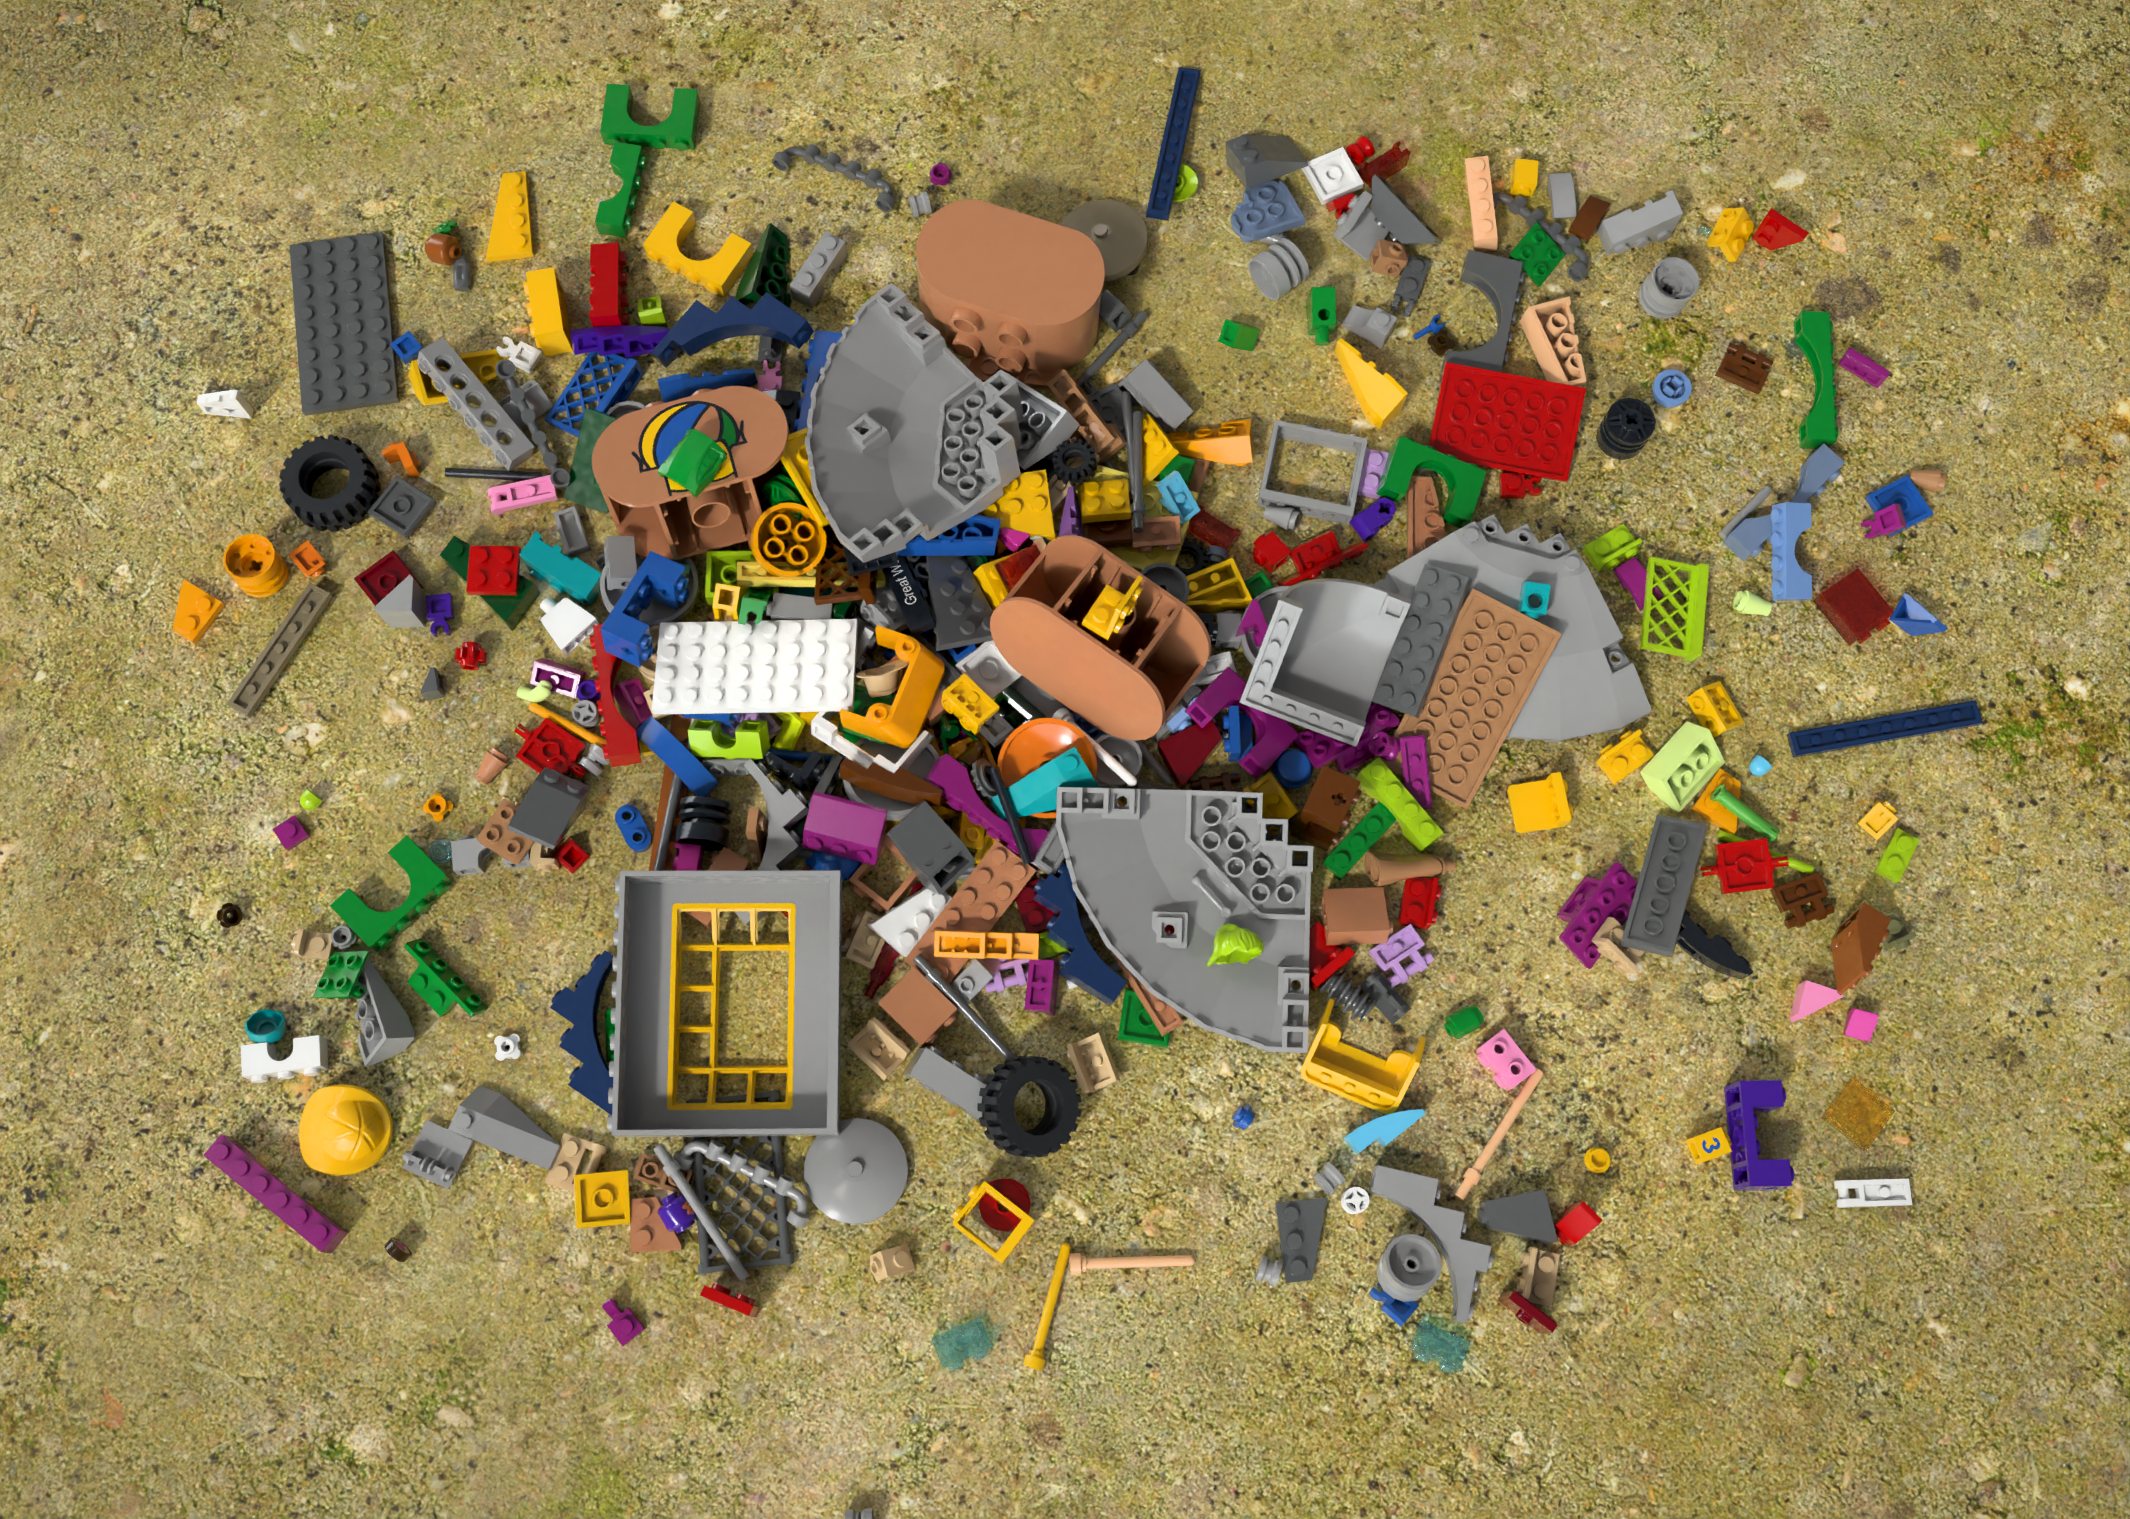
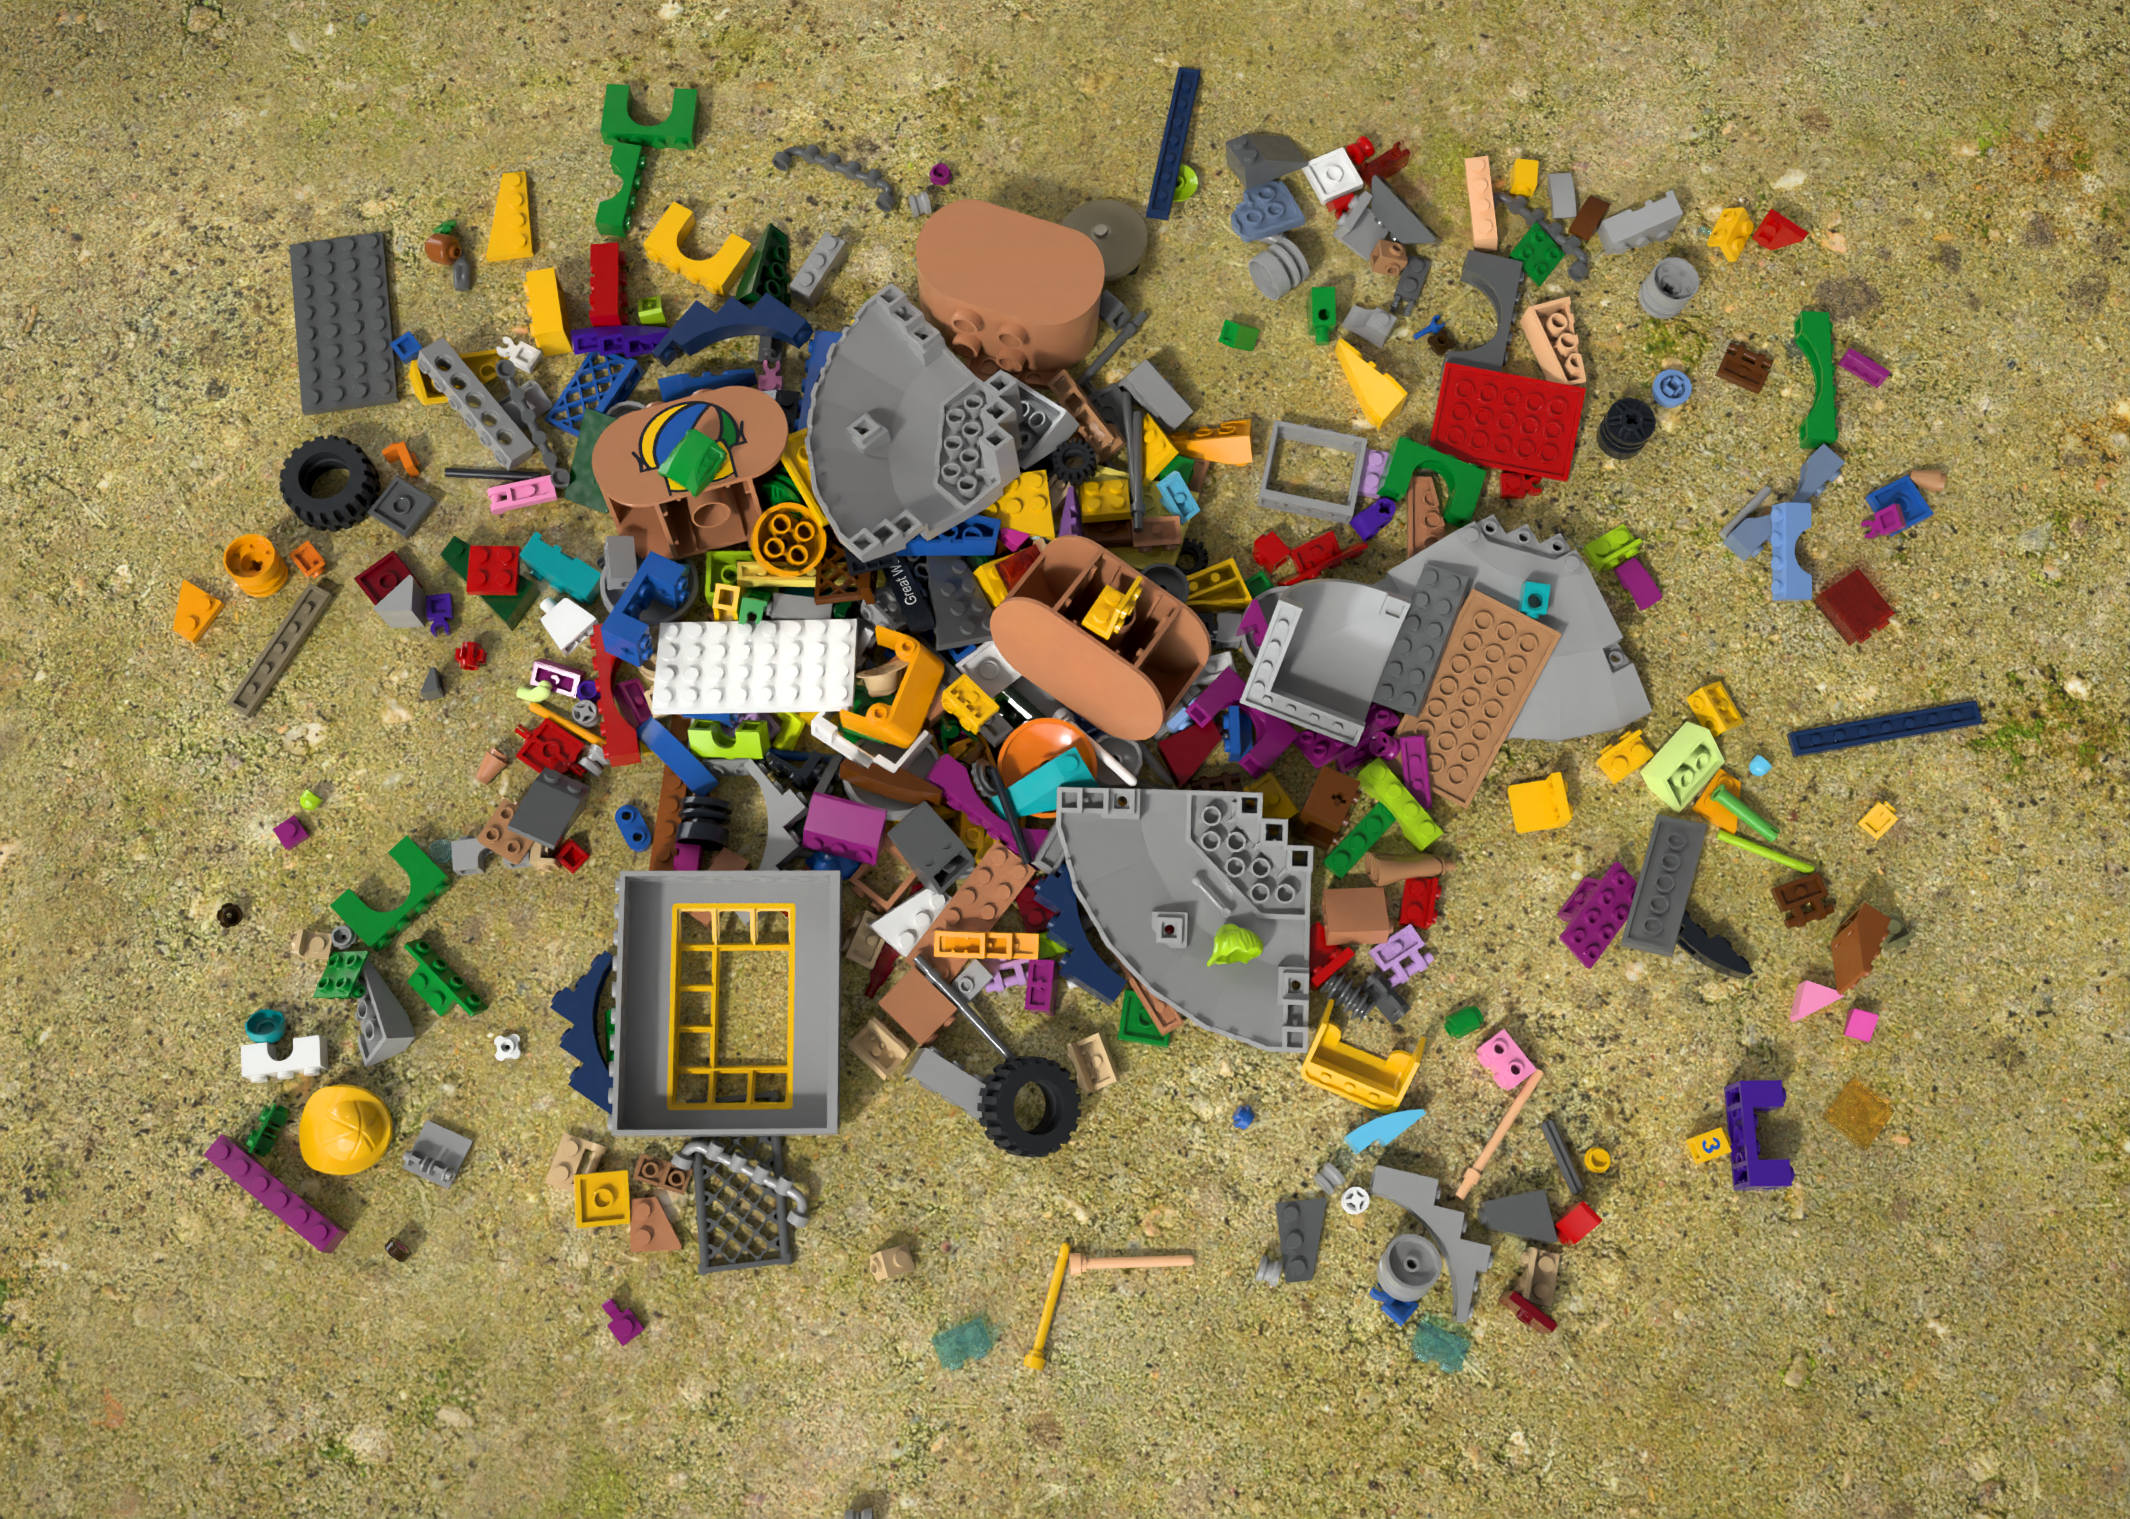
(225, 404): white wing -> none
(255, 1138): none -> green hinge
(432, 802): light orange plate -> none
(501, 1125): light grey wedge -> none
(572, 531): light grey tile -> none
(668, 824): dark grey bar -> none
(672, 1169): light grey bar -> none
(676, 1213): dark purple head -> none
(722, 1296): red plate -> none
(757, 834): medium nougat wing -> none
(857, 1172): light grey dish -> none
(1004, 1220): red plate -> none
(1015, 1237): yellow window -> none
(1213, 530): clear red hinge -> none
(1216, 554): sand blue plate -> none
(1282, 516): light grey cone -> none
(1292, 769): blue piece -> none
(1562, 1156): none -> dark grey axle
(1609, 945): tan bracket -> none
(1693, 614): lime fence -> none
(1744, 866): red plate -> none
(1749, 603): yellowish green cone -> none
(1874, 1193): white plate -> none
(1896, 855): lime plate -> none
(1915, 618): blue slope -> none

